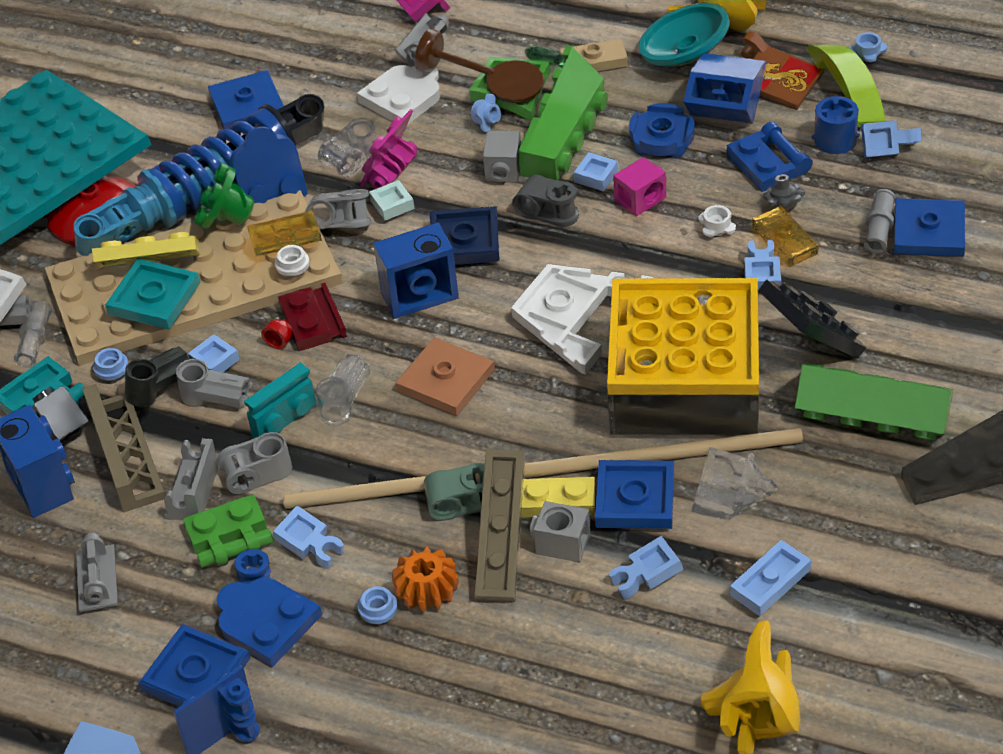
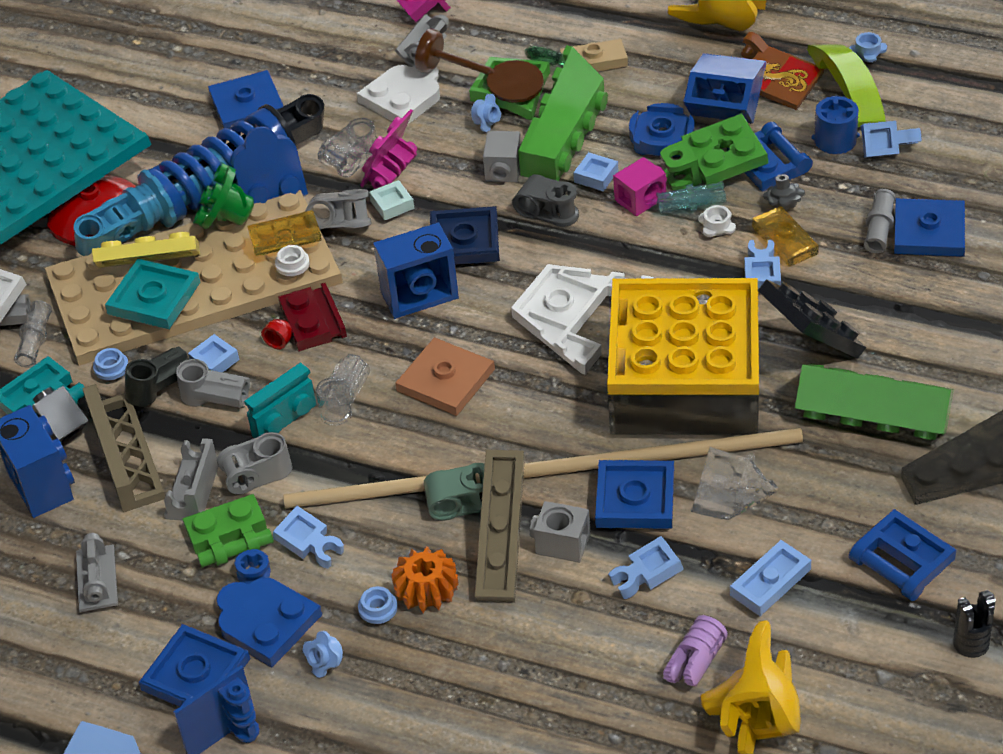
(323, 653): none -> light blue plate
(567, 491): light yellow plate -> none
(684, 35): teal dish -> none
(691, 197): none -> clear light blue pin
(696, 651): none -> lavender hinge
(705, 159): none -> bright green plate
(908, 544): none -> blue plate
(974, 625): none -> black hinge

